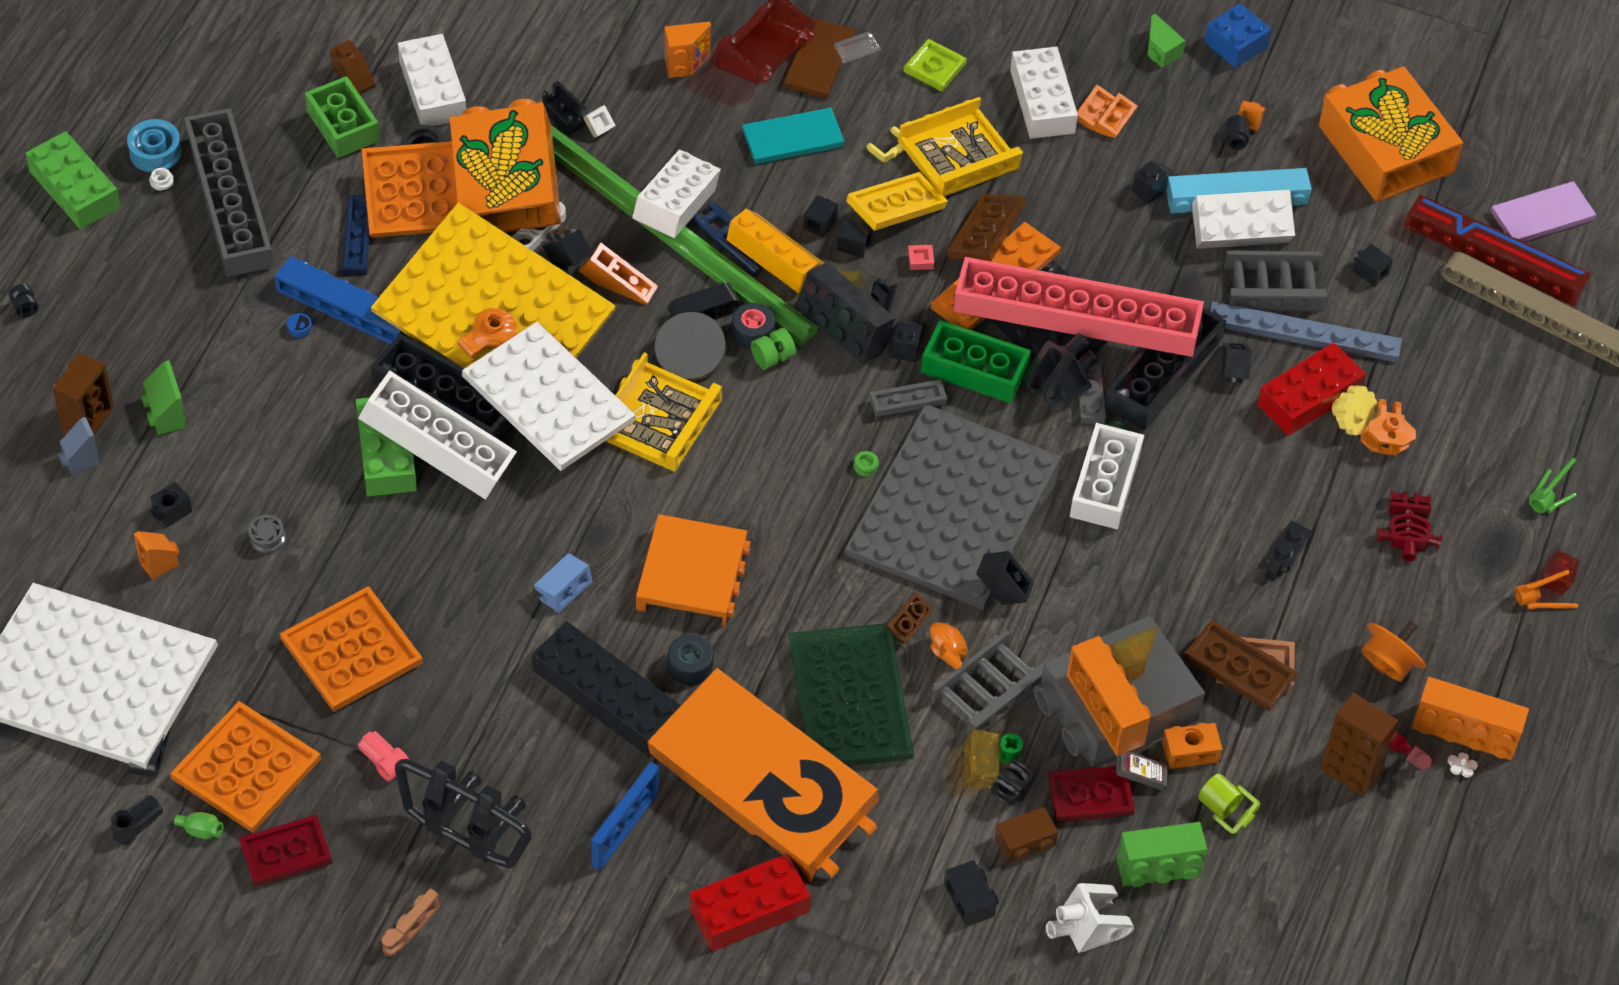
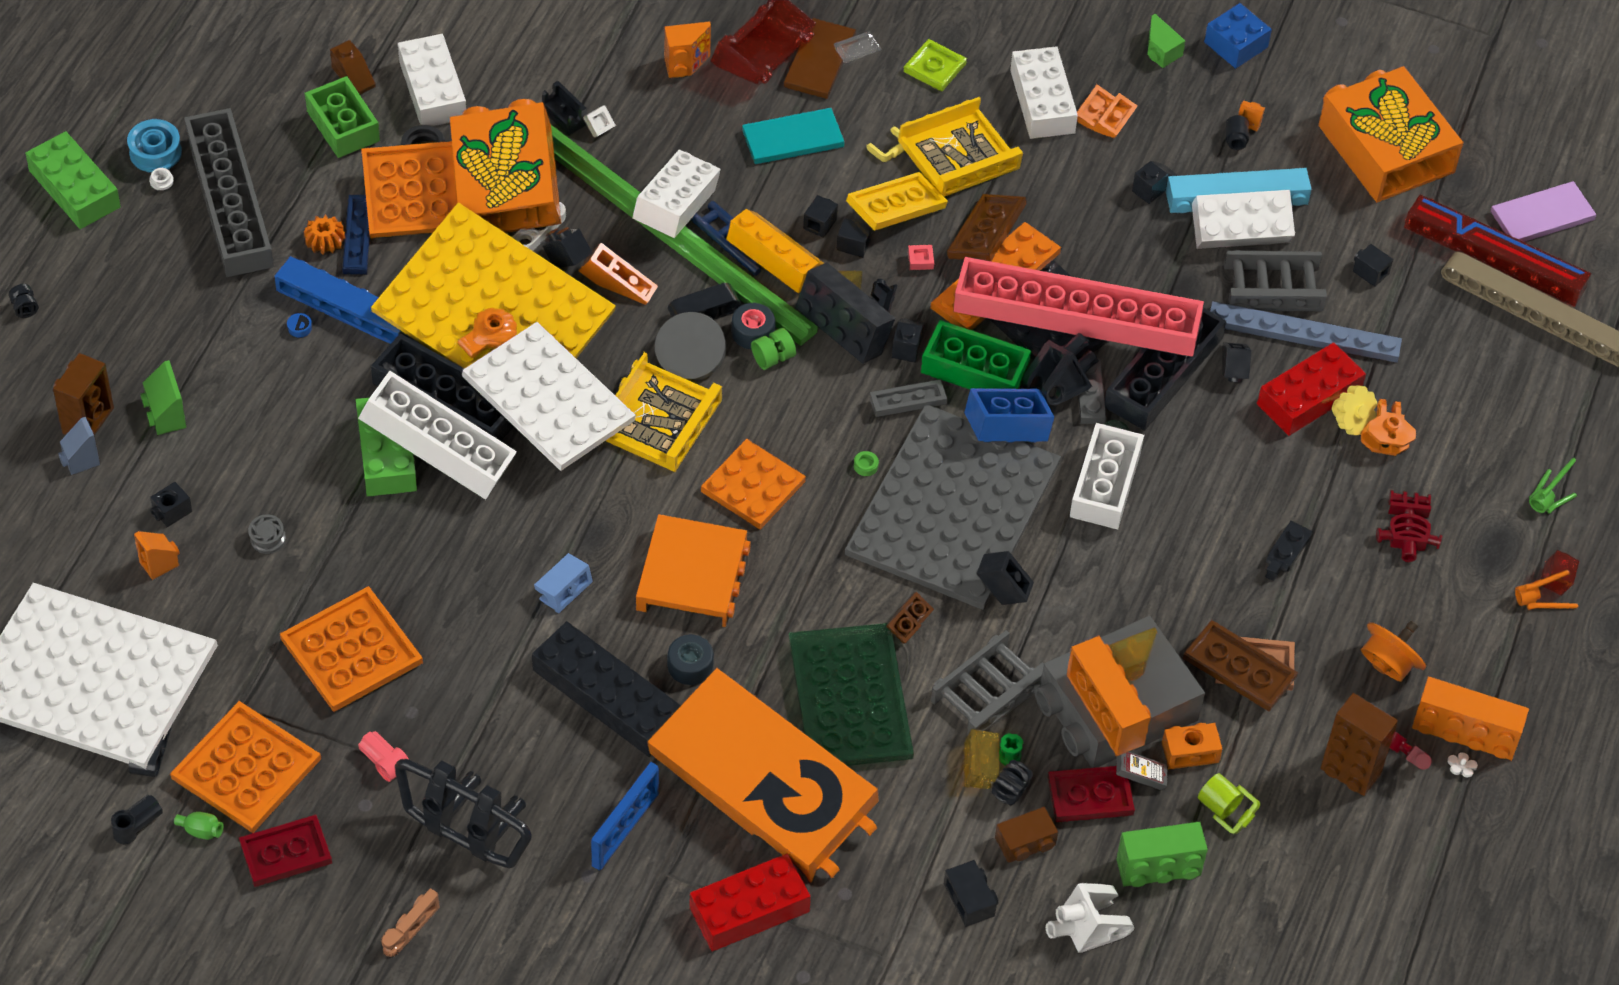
(324, 234): none -> orange gear
(753, 484): none -> orange plate
(948, 644): orange animal -> none
(1009, 415): none -> blue brick

